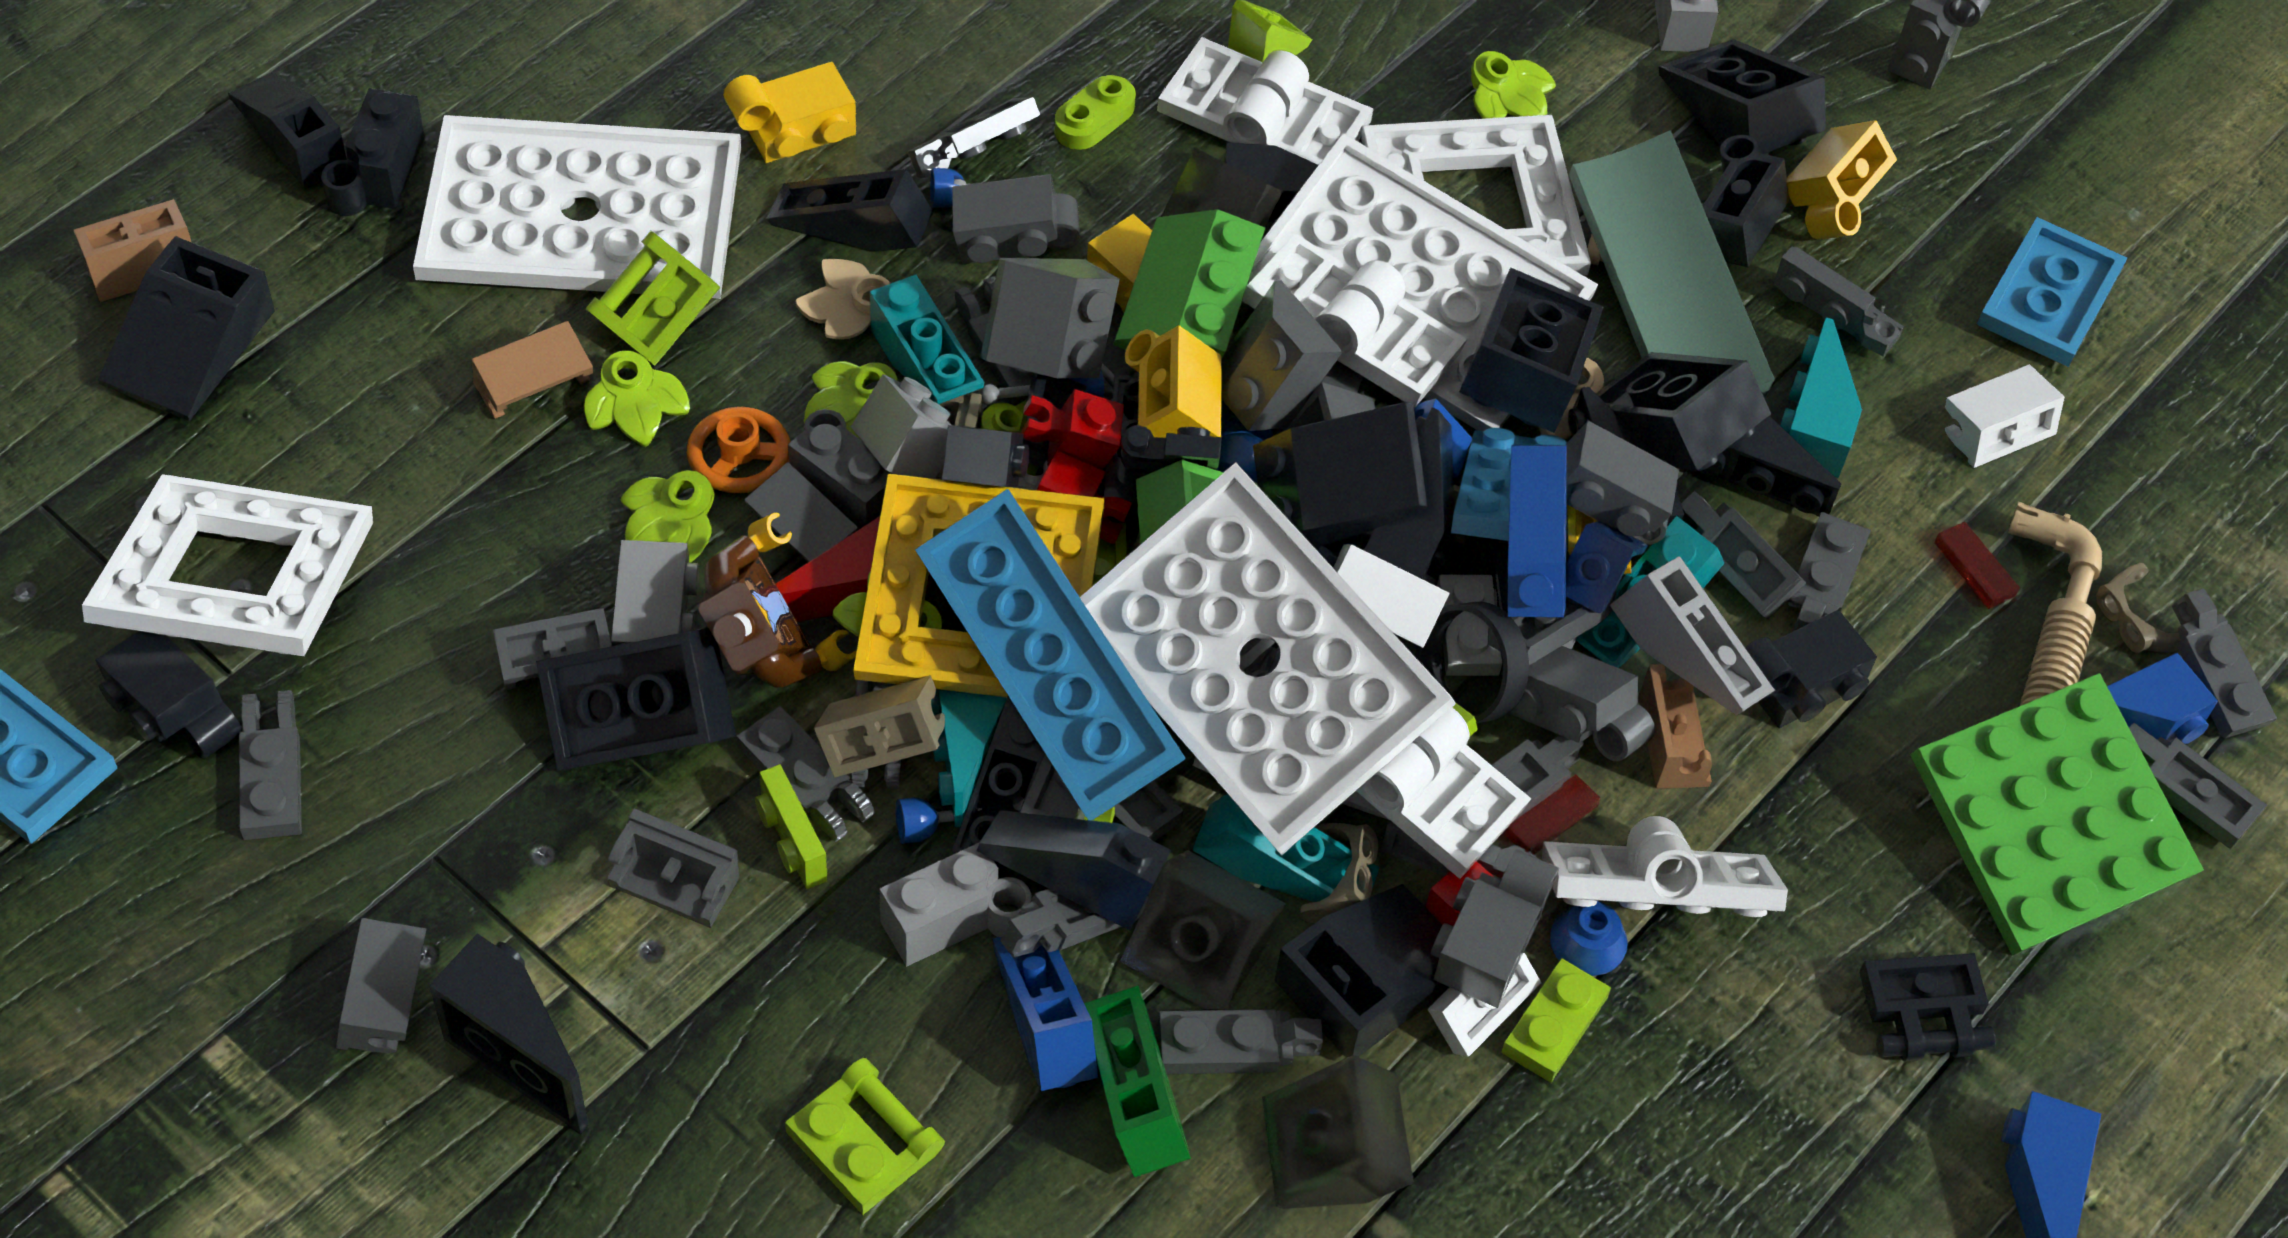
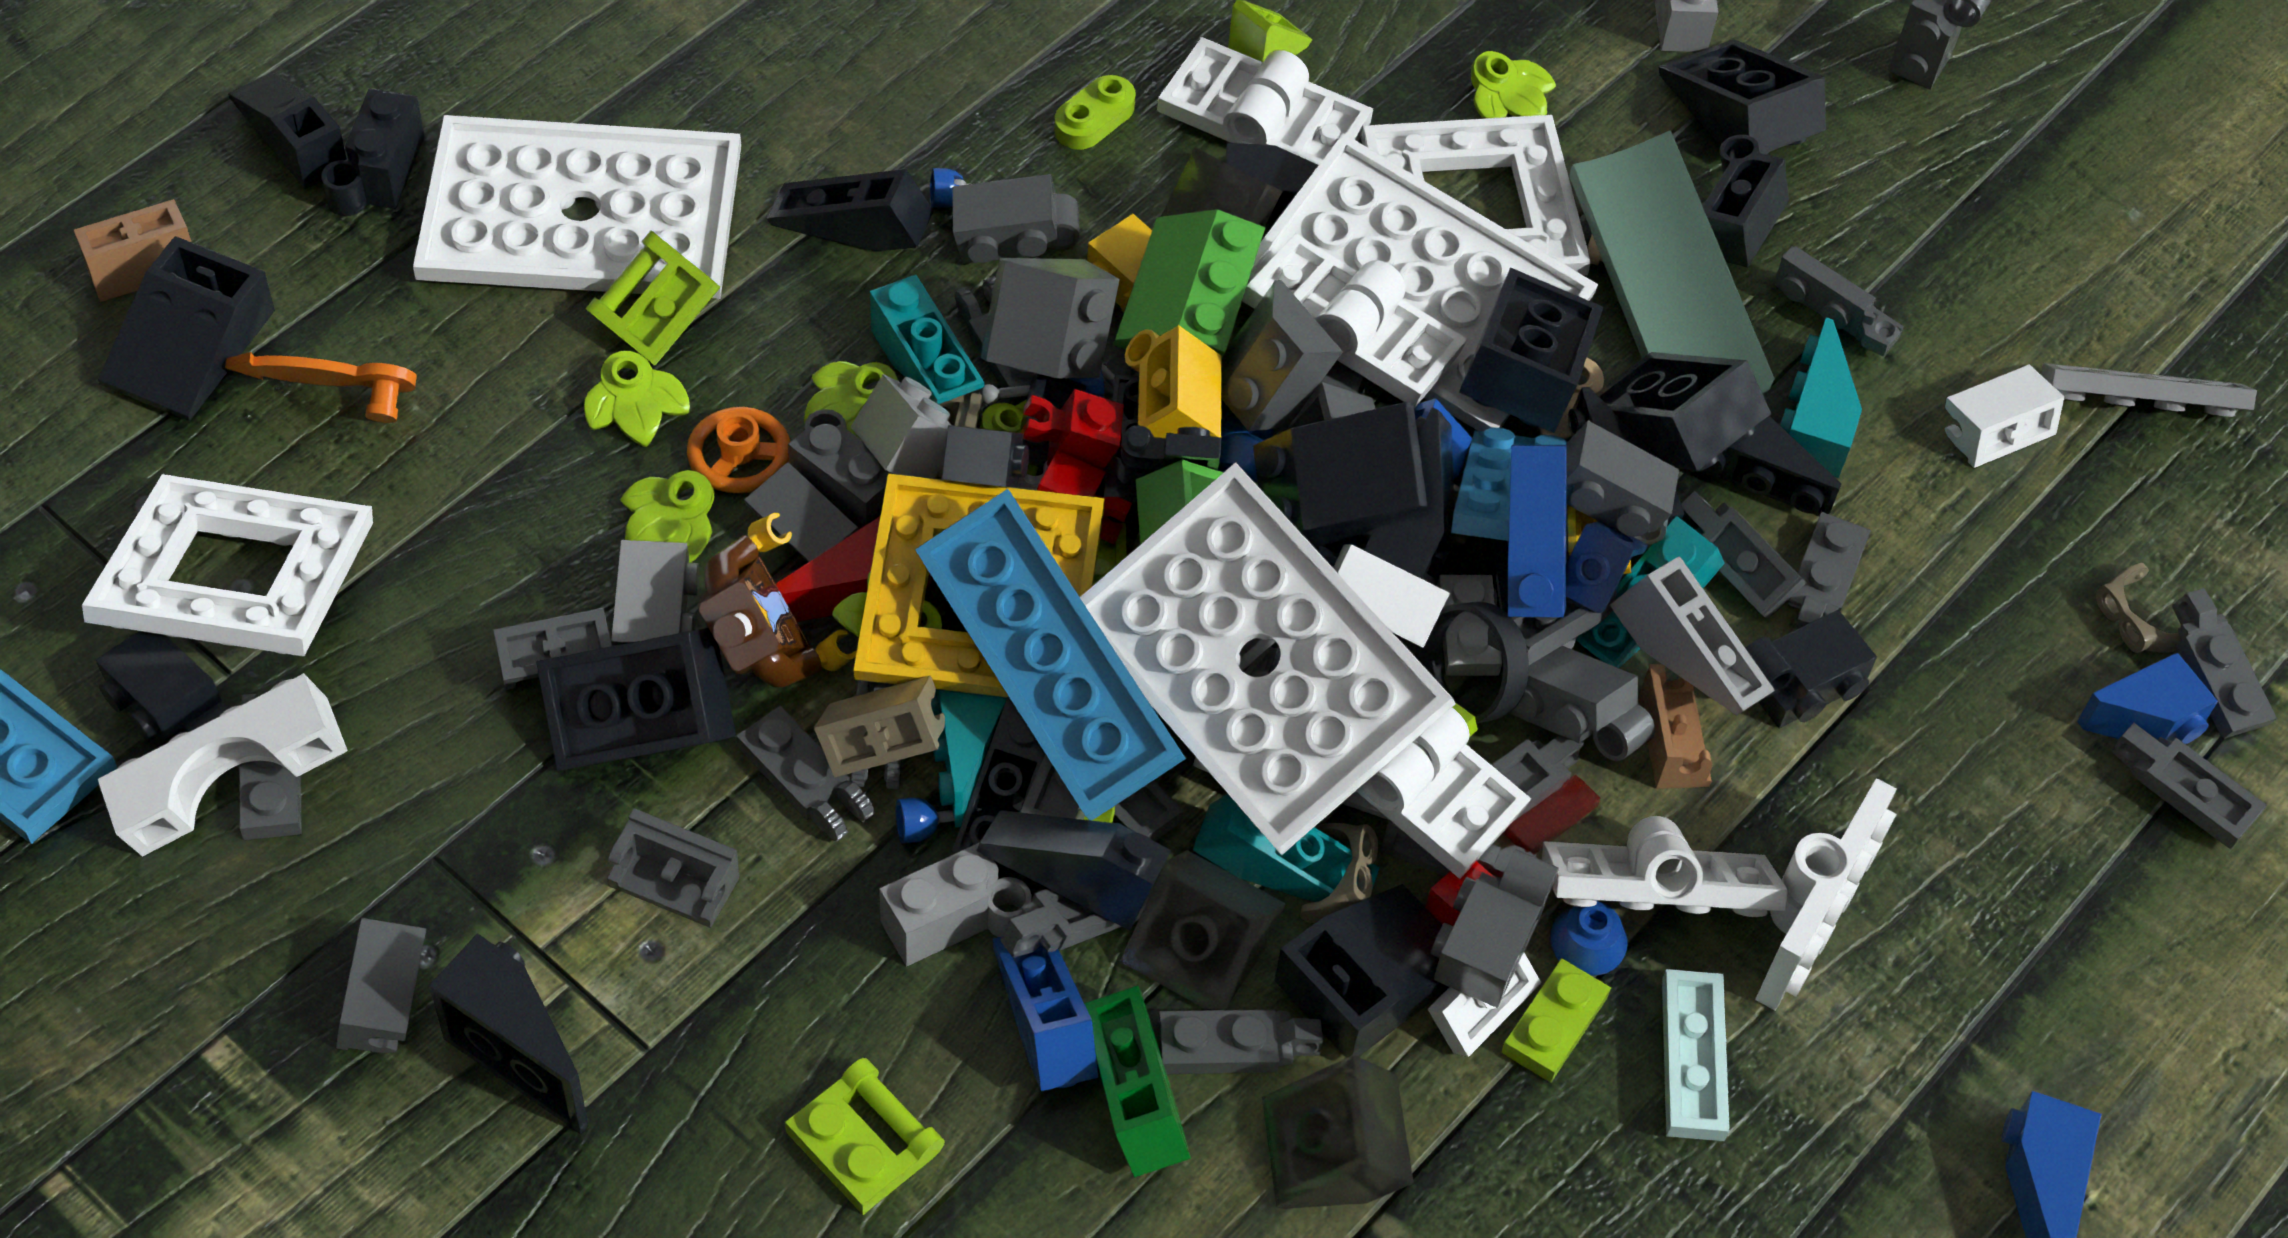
(159, 793): none -> white arch
(383, 378): none -> orange brick
(530, 367): medium nougat hinge -> none
(793, 110): yellow hinge -> none
(799, 844): lime plate -> none
(844, 299): tan plate -> none
(969, 136): hinge -> none
(1695, 1055): none -> light aqua plate
(1819, 888): none -> white plate
(1838, 178): yellow hinge -> none
(1924, 989): black plate -> none
(1976, 565): clear red piece -> none
(2052, 291): dark azure plate -> none
(2056, 813): bright green plate -> none
(2067, 619): tan piece -> none
(2167, 391): none -> light grey plate

